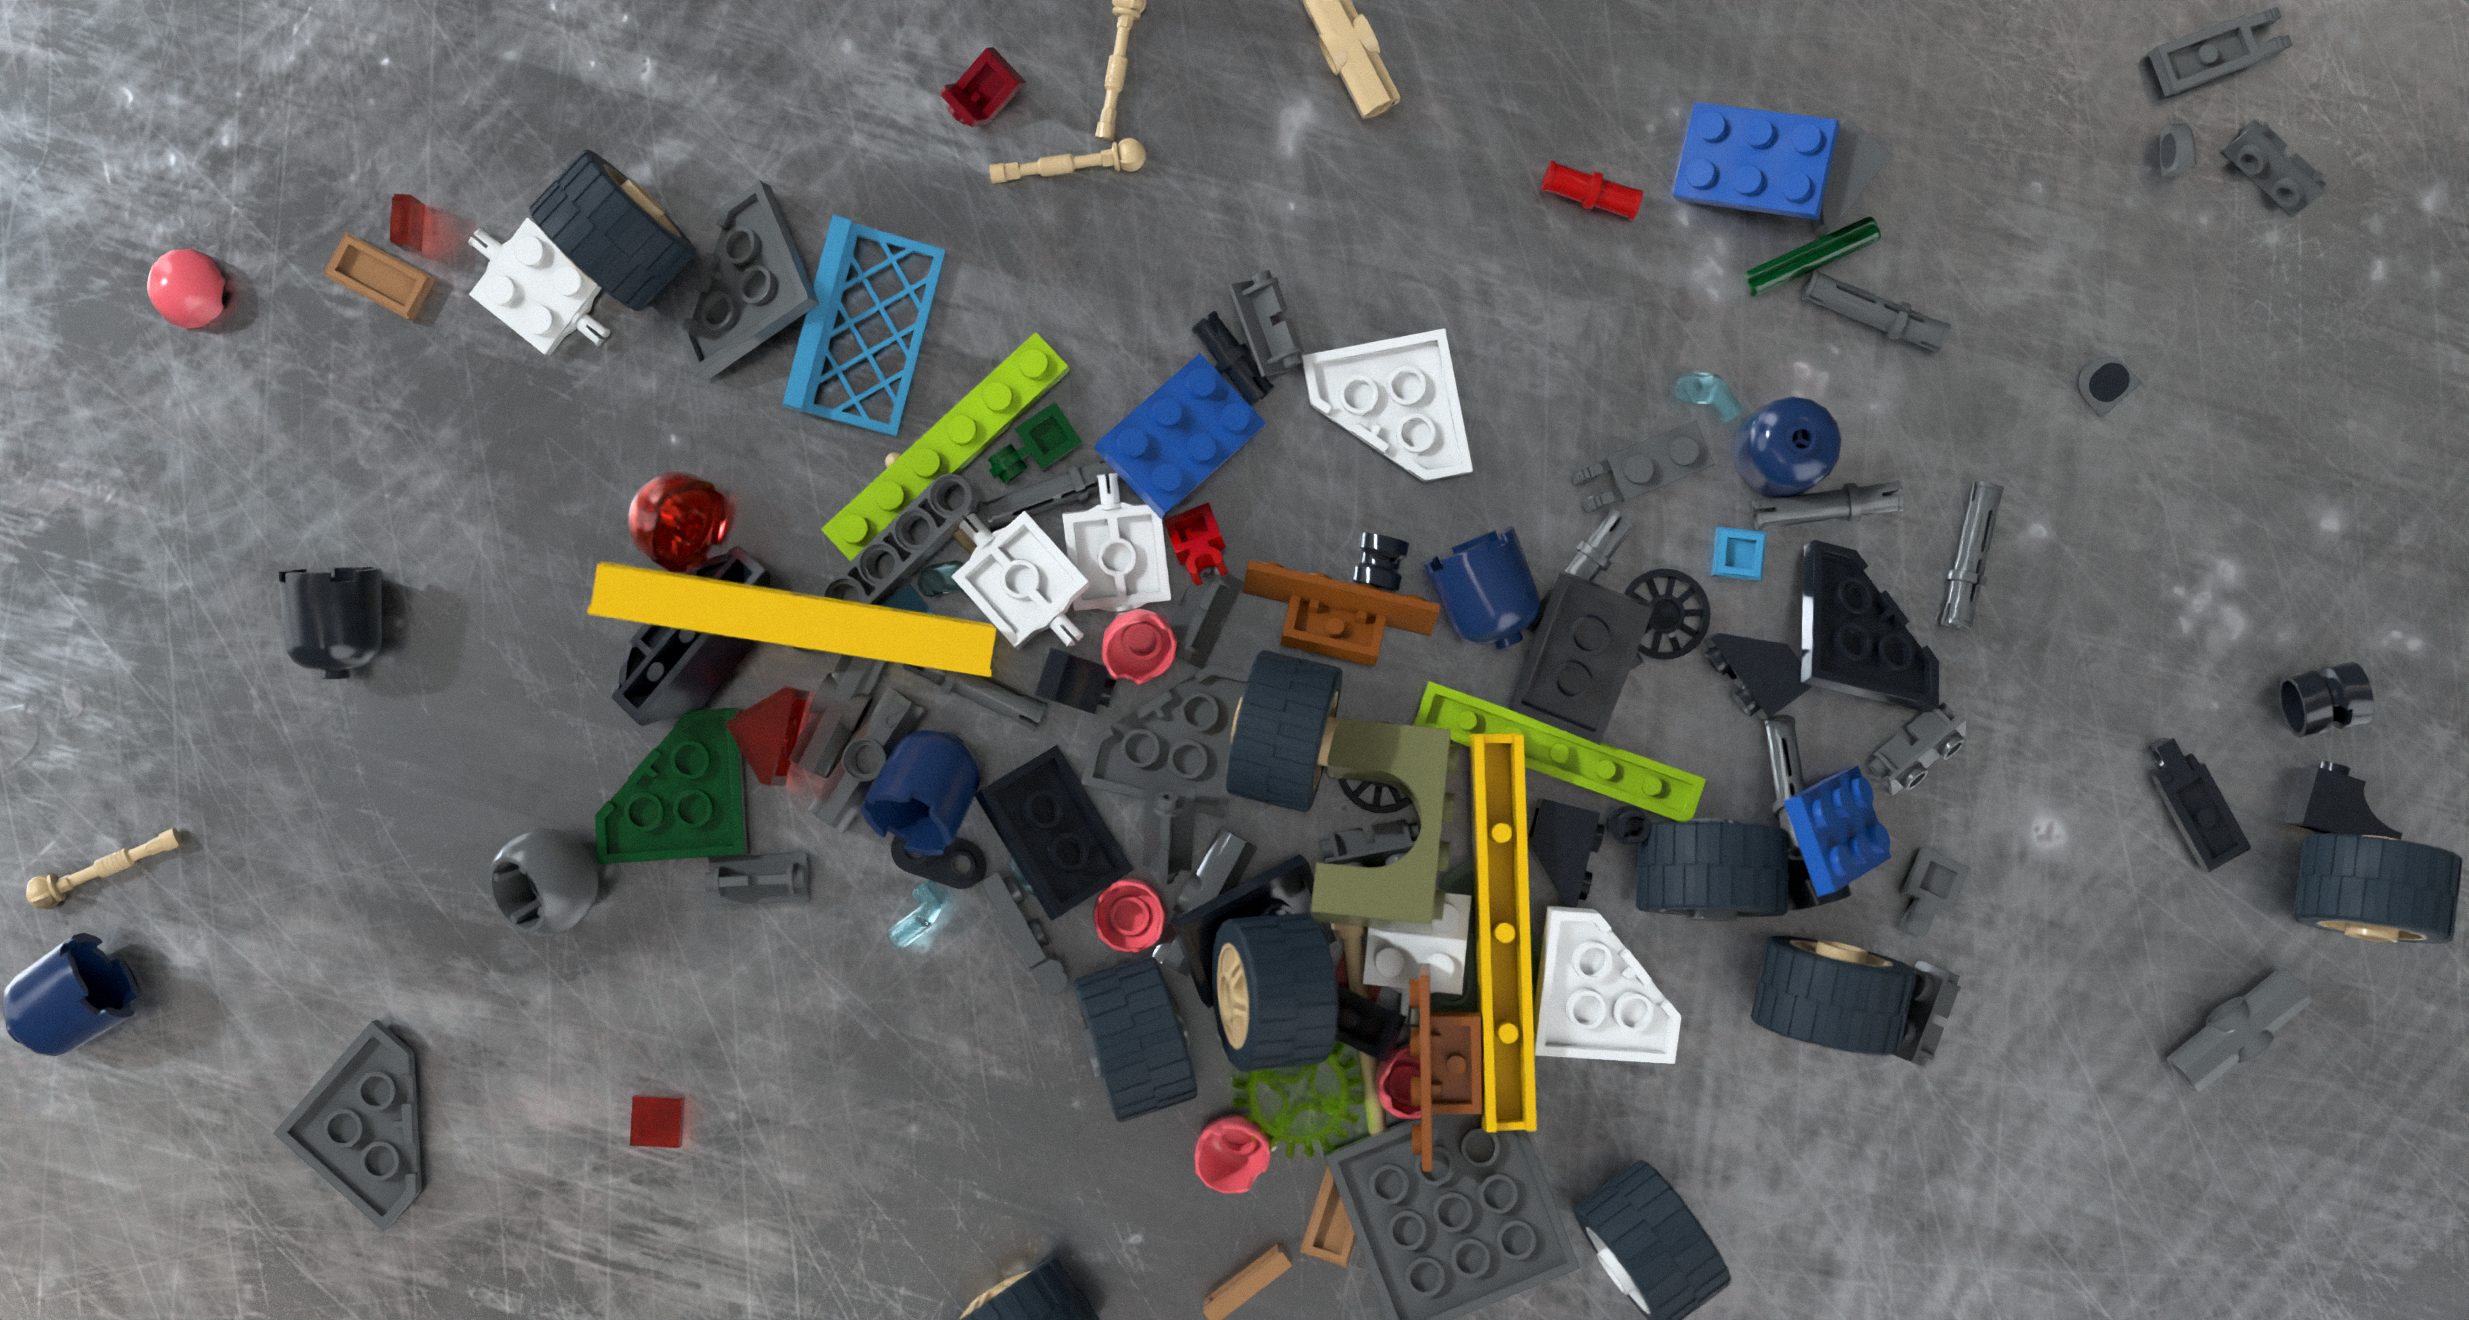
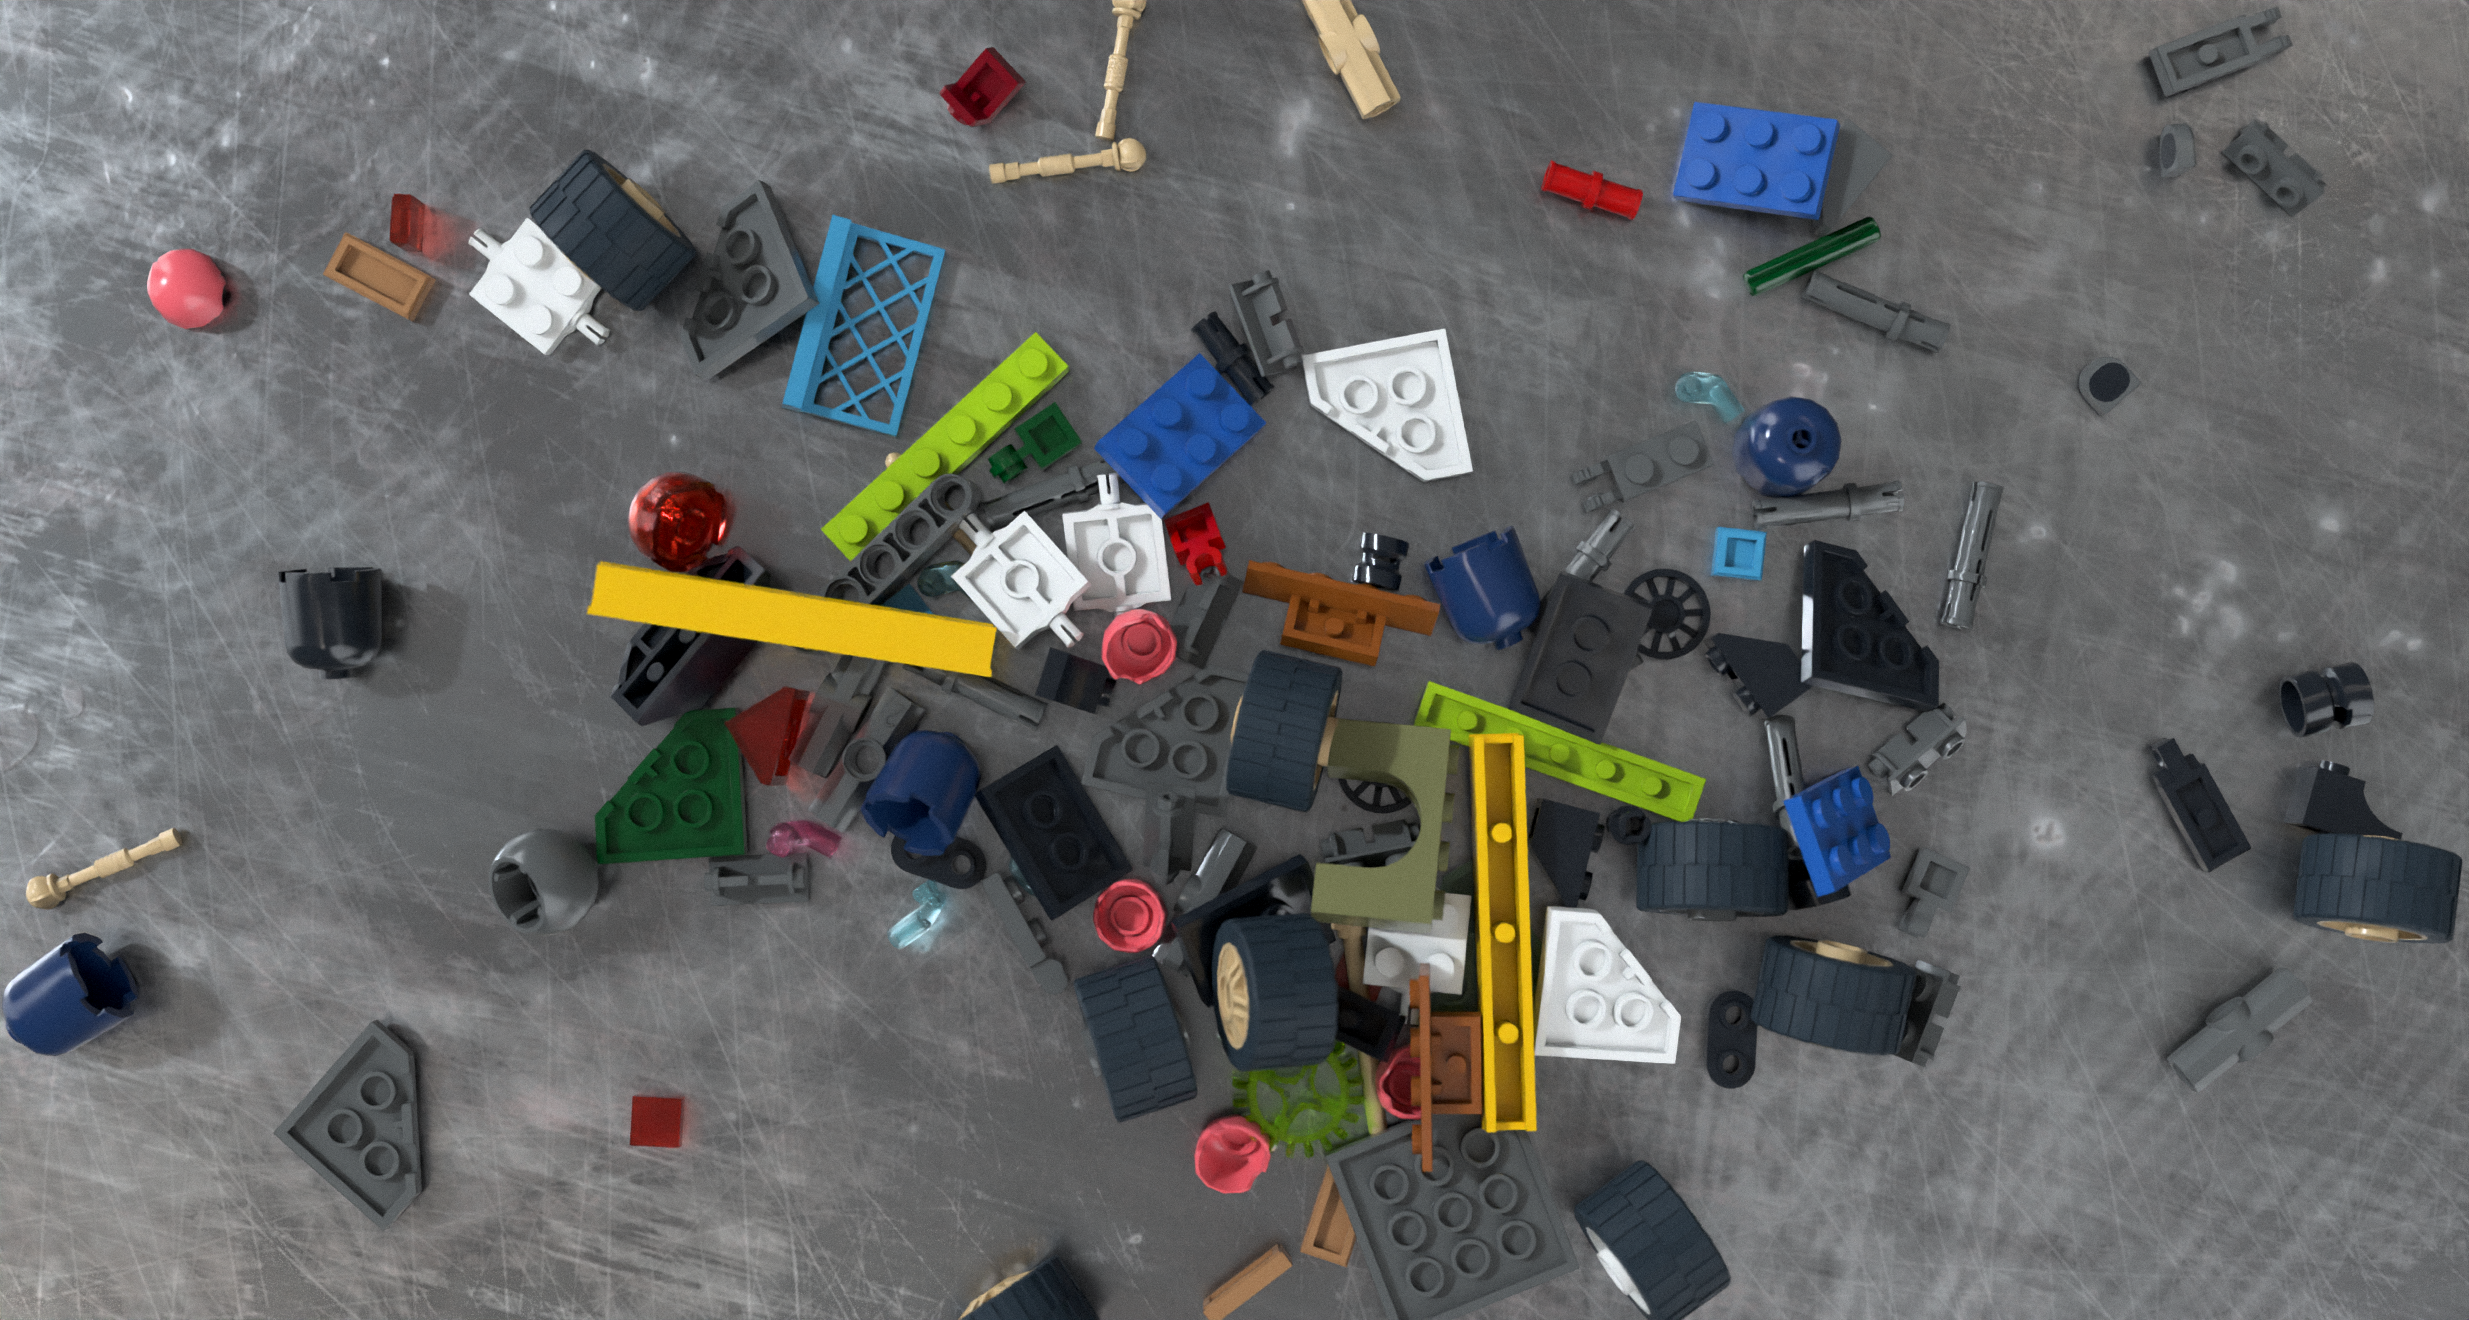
(802, 832): none -> clear pink arm
(1729, 1039): none -> black plate

